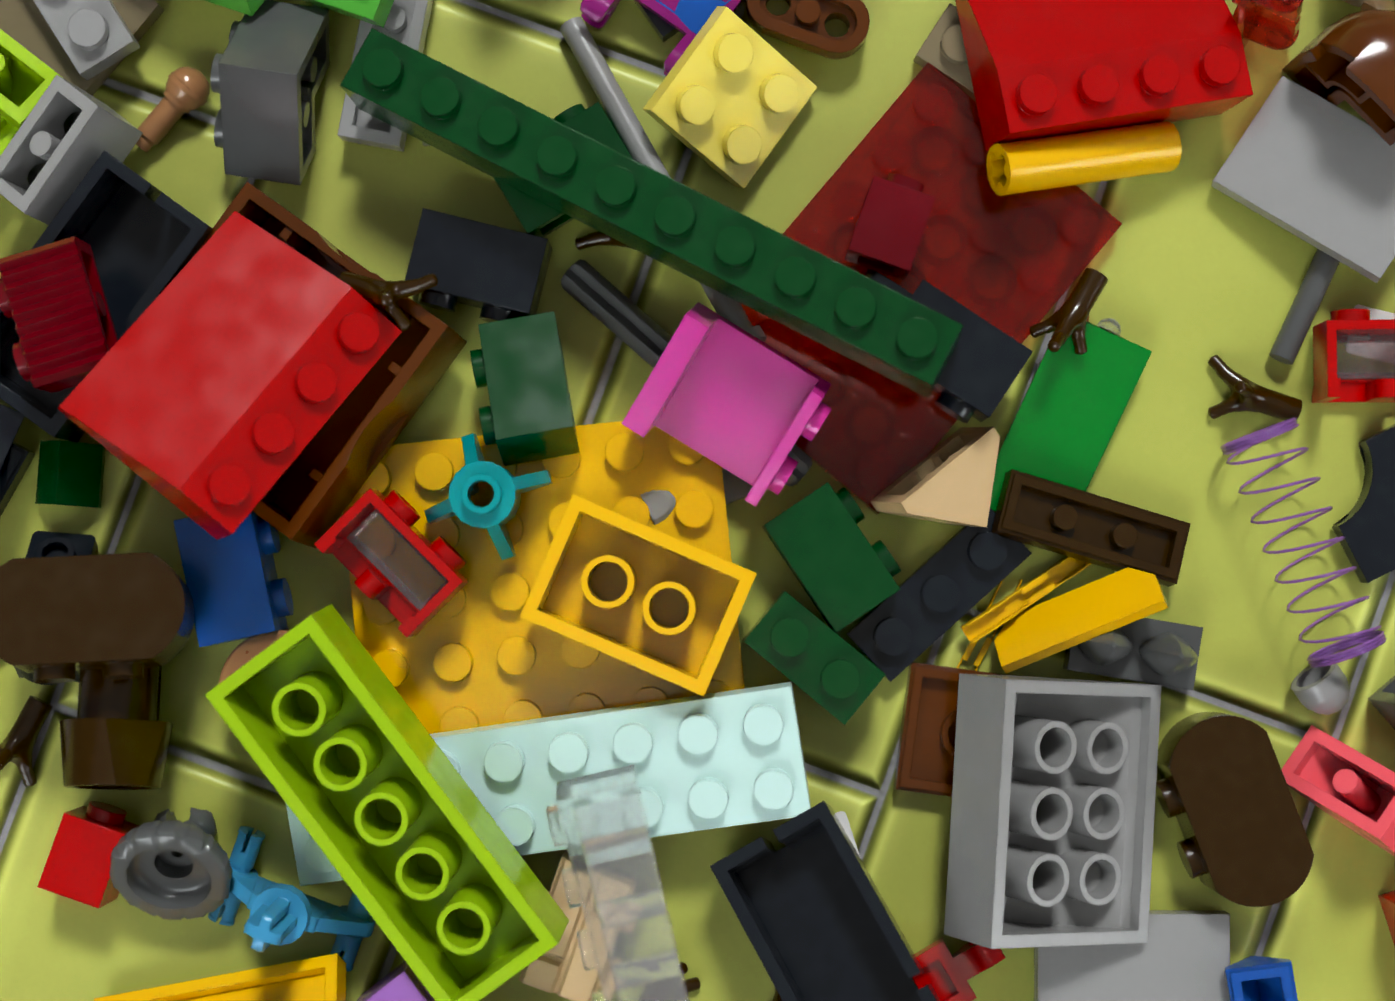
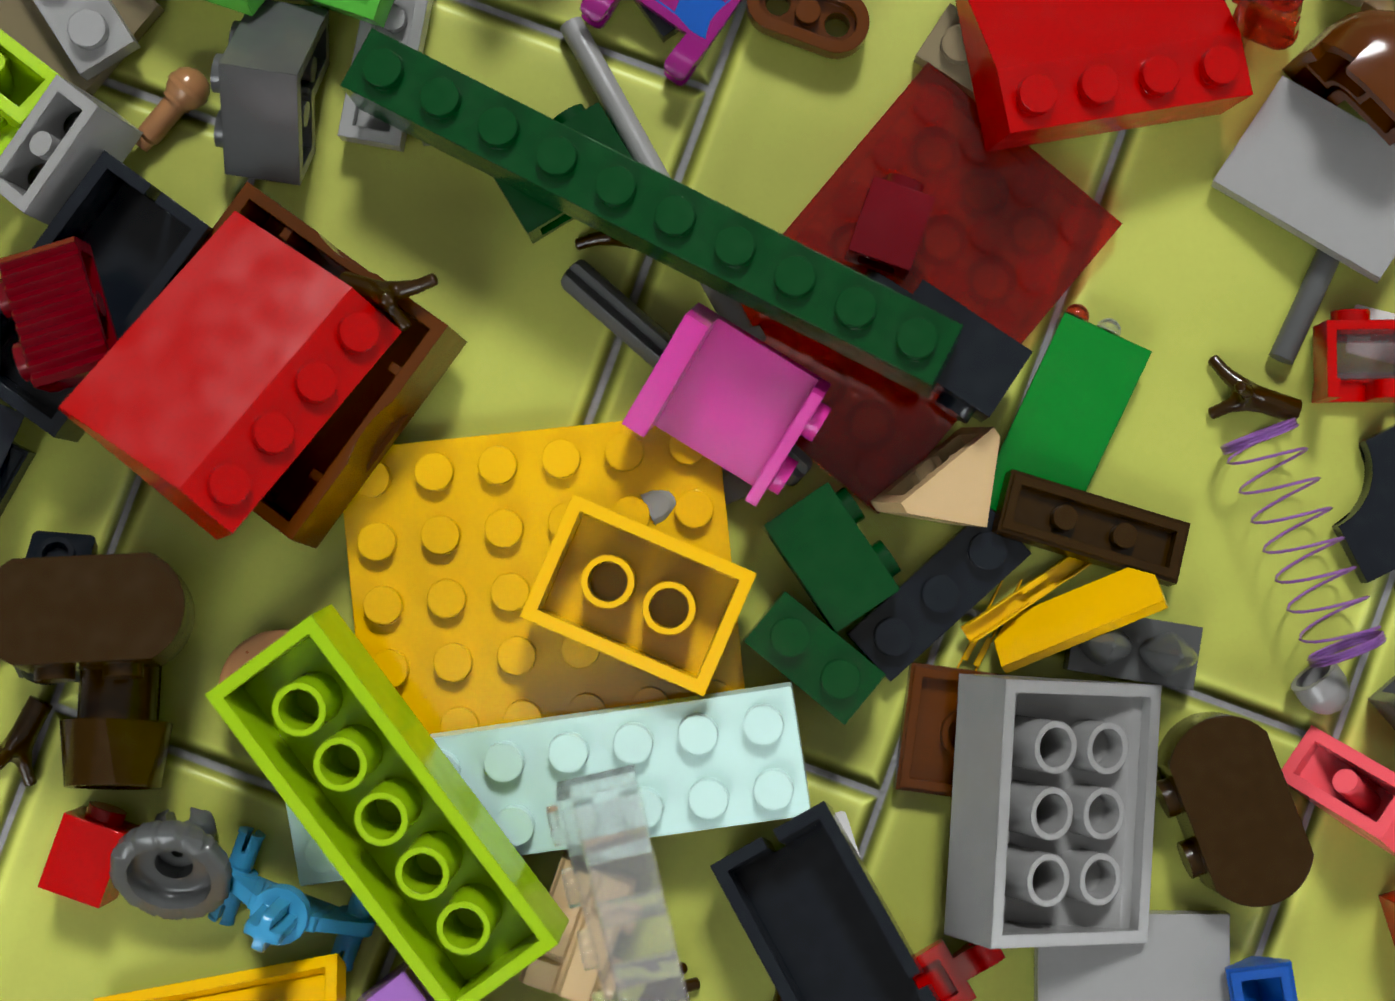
(70, 473): dark green slope -> none
(234, 580): blue brick -> none
(395, 559): red window -> none
(479, 266): black brick -> none
(504, 503): teal brick -> none
(527, 389): dark green brick -> none
(730, 97): light yellow plate -> none
(1073, 314): dark brown bar -> none
(1083, 157): yellow piece -> none

